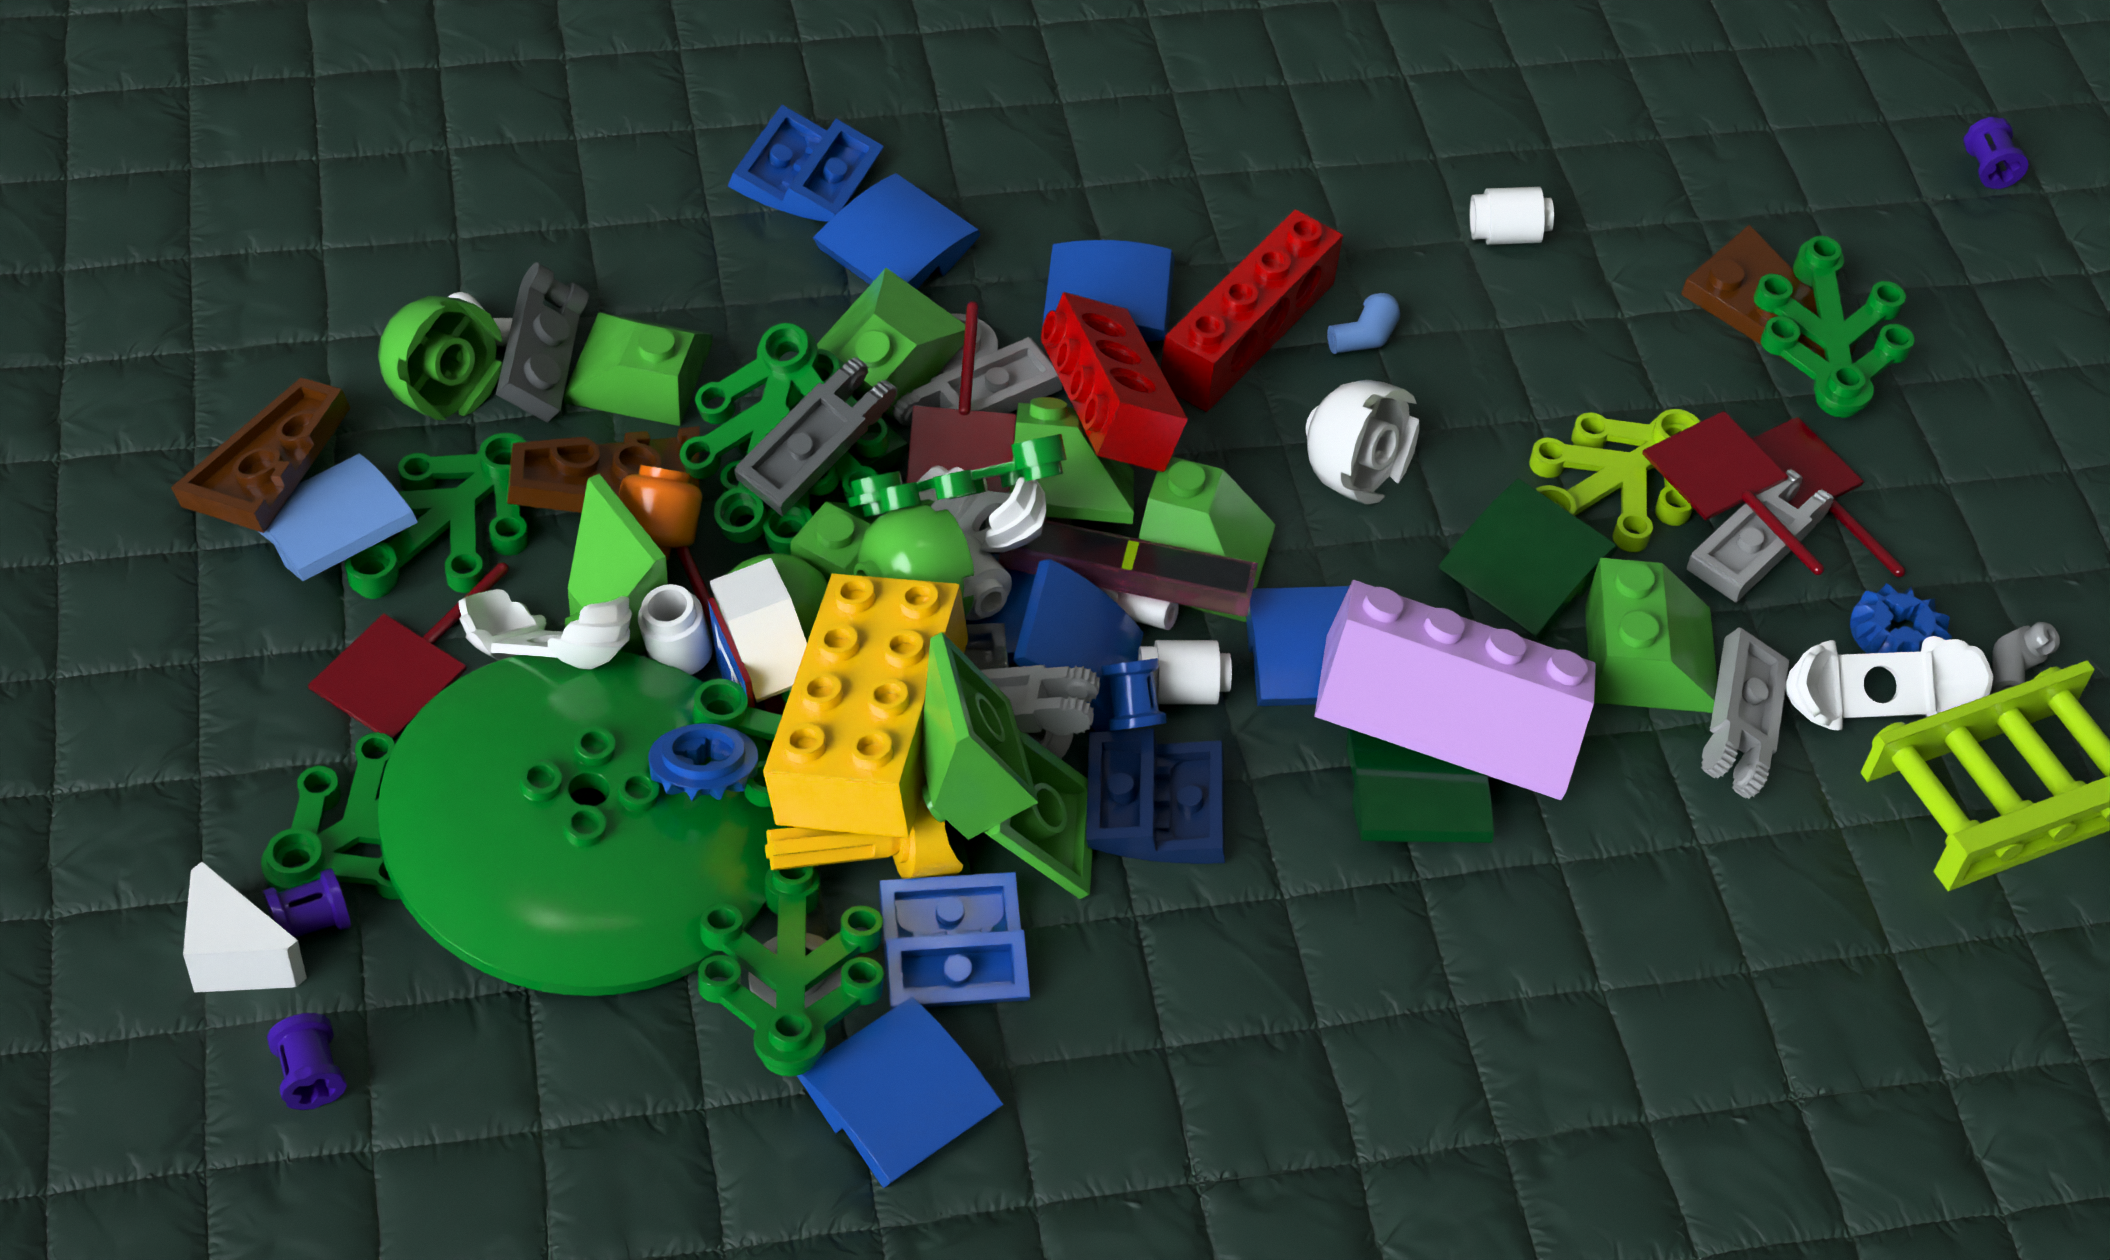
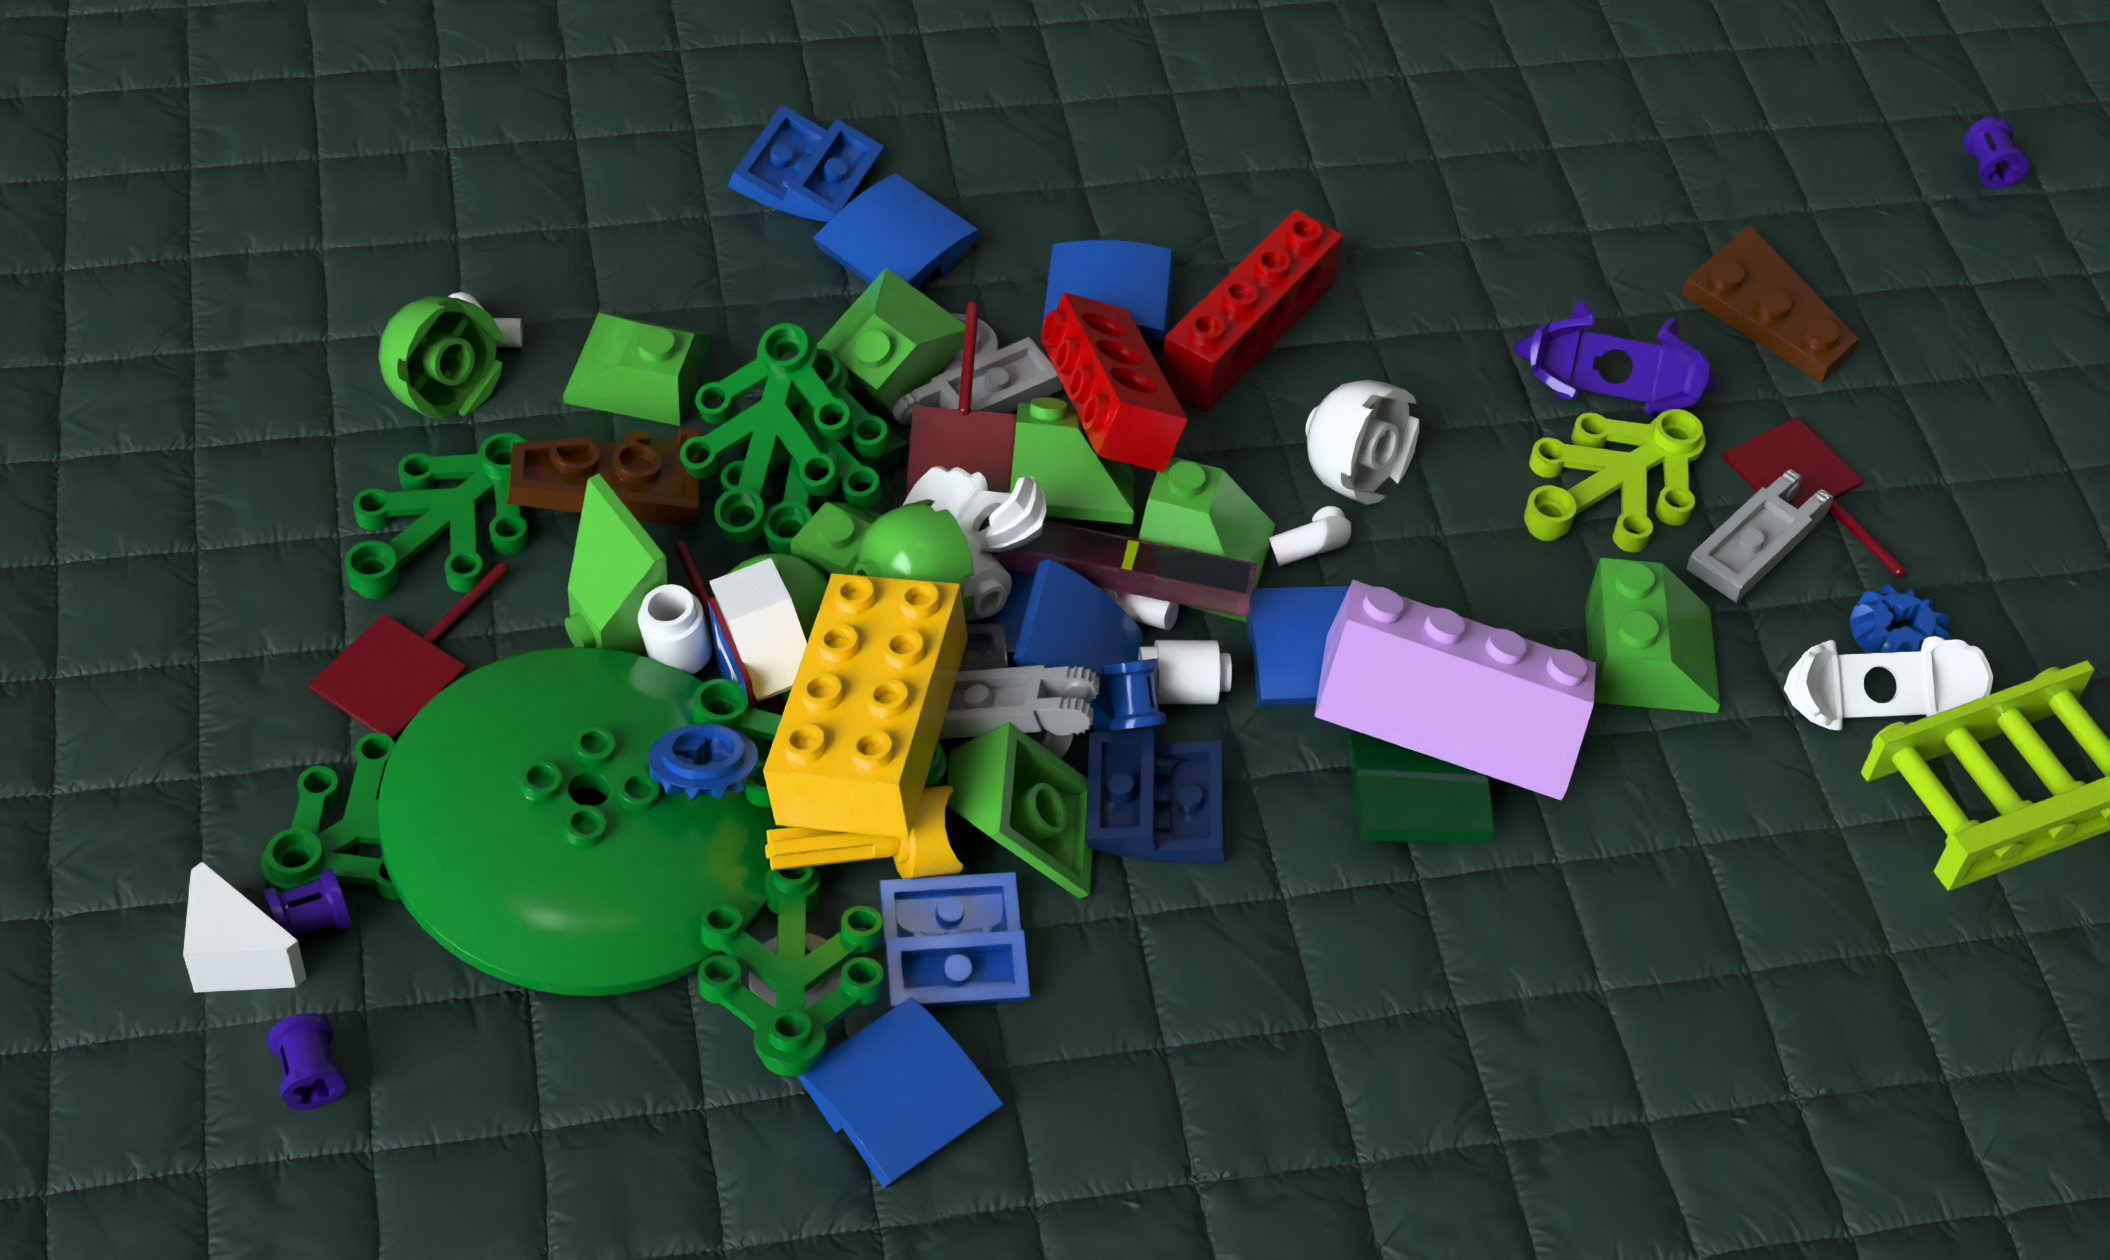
(266, 458): reddish brown wing -> none
(337, 517): medium blue slope -> none
(509, 629): white piece -> none
(541, 343): dark grey plate -> none
(663, 505): orange head -> none
(813, 437): dark grey hinge -> none
(970, 745): bright green slope -> none
(1032, 460): green plant -> none
(1326, 533): none -> white arm
(1371, 329): medium blue arm -> none
(1511, 215): white brick -> none
(1527, 558): dark green slope -> none
(1661, 375): none -> dark purple piece
(1721, 467): dark red piece -> none
(1746, 712): light grey hinge -> none
(1838, 384): green plant -> none
(2021, 651): light grey arm -> none

